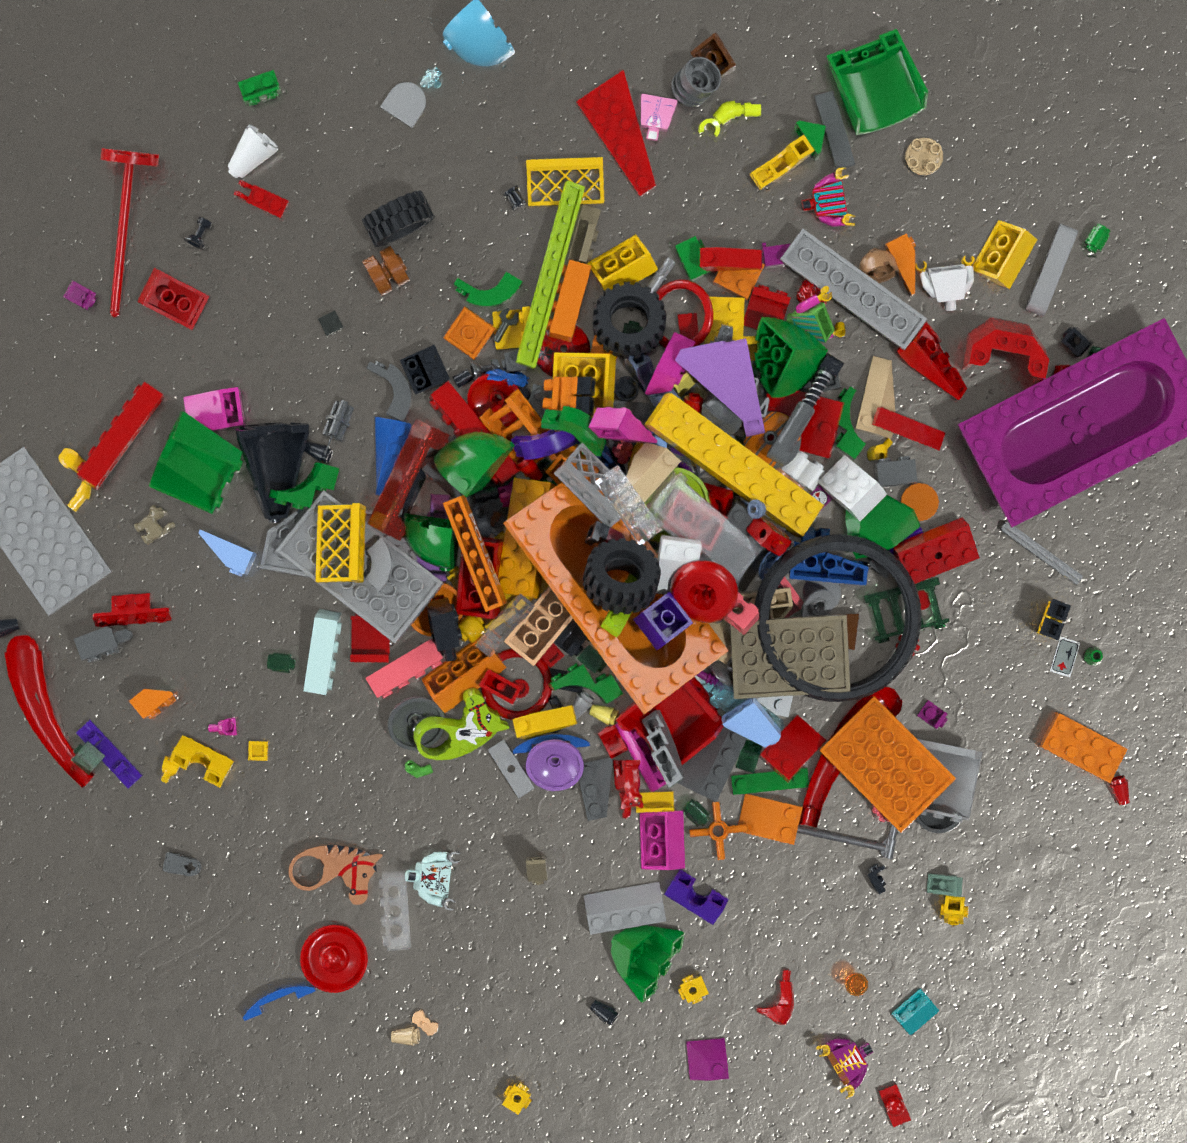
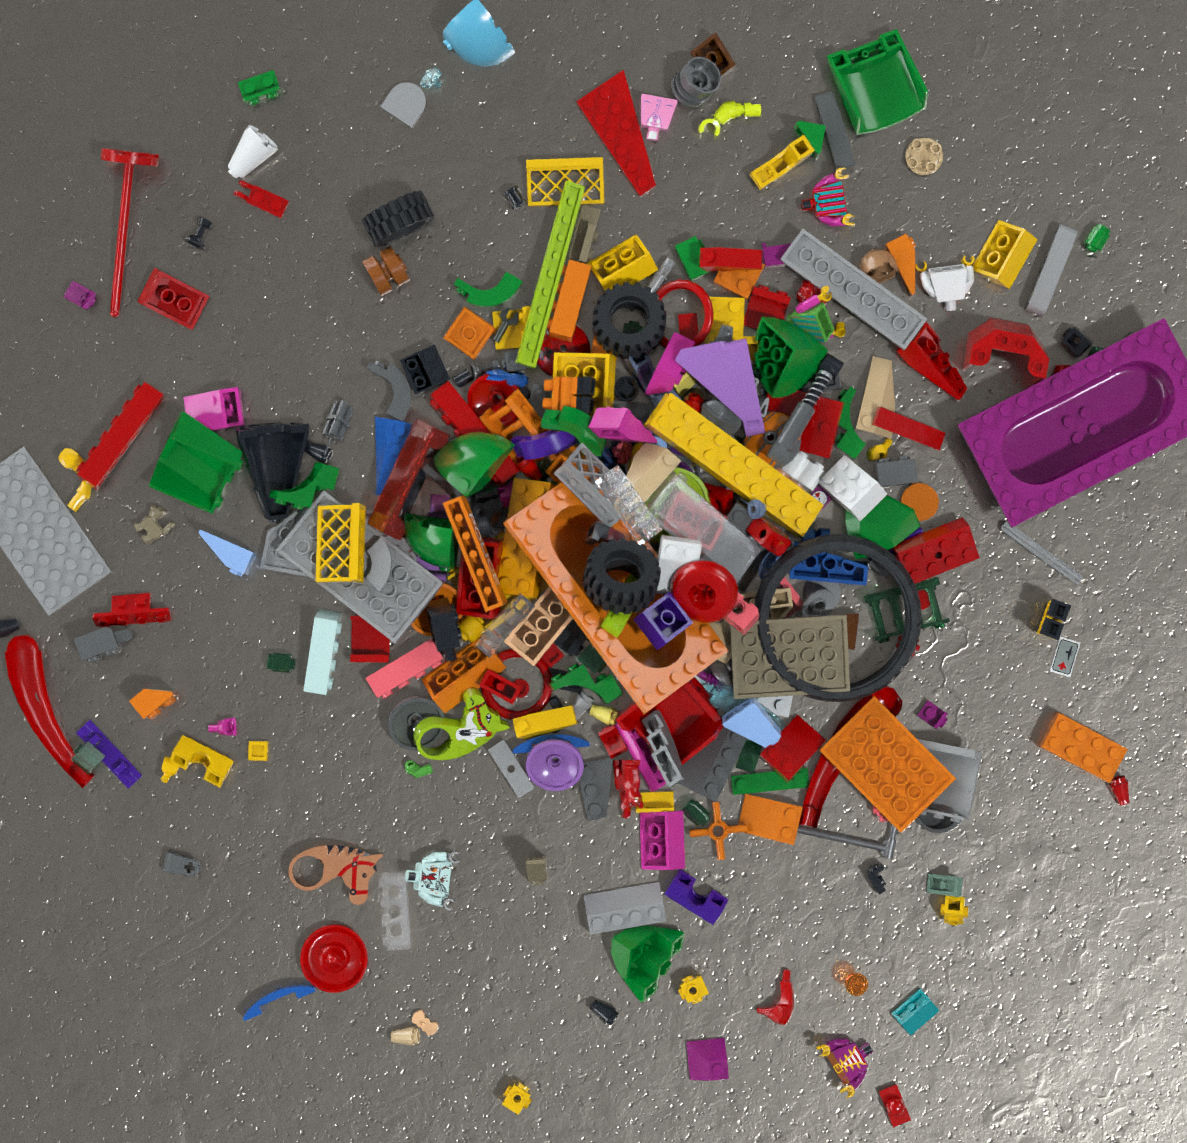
(330, 323): pearl dark grey tile -> none
(1088, 656): green cone -> none

